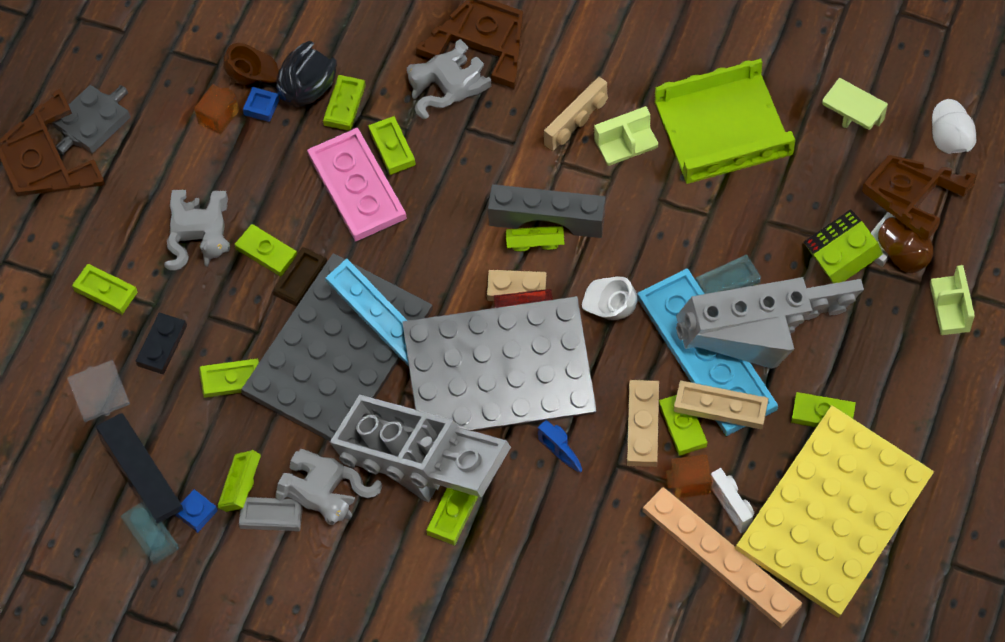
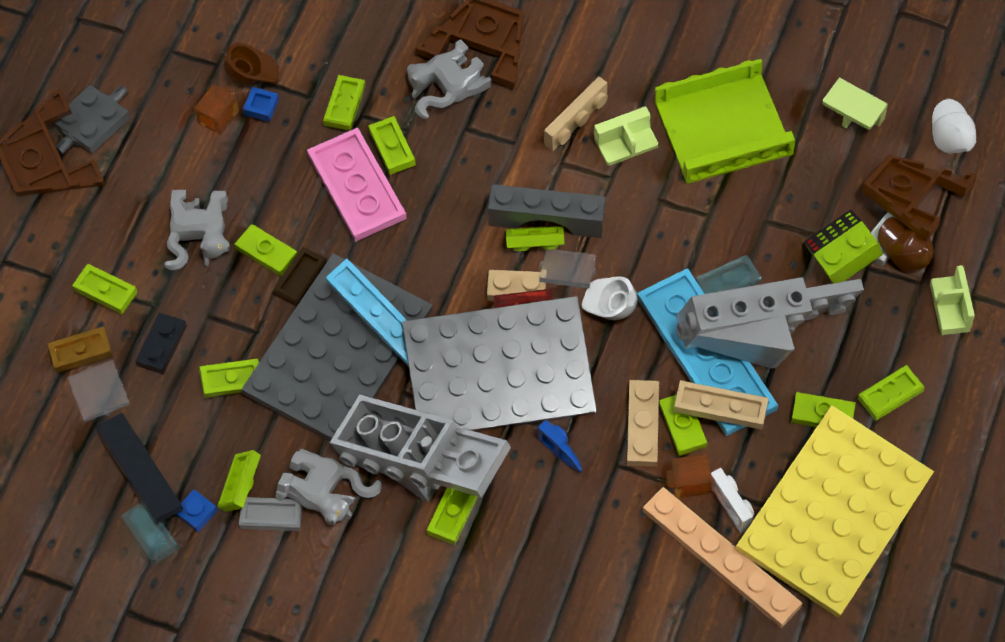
(80, 349): none -> pearl gold plate
(305, 76): black hair -> none
(567, 268): none -> clear piece
(891, 393): none -> lime plate

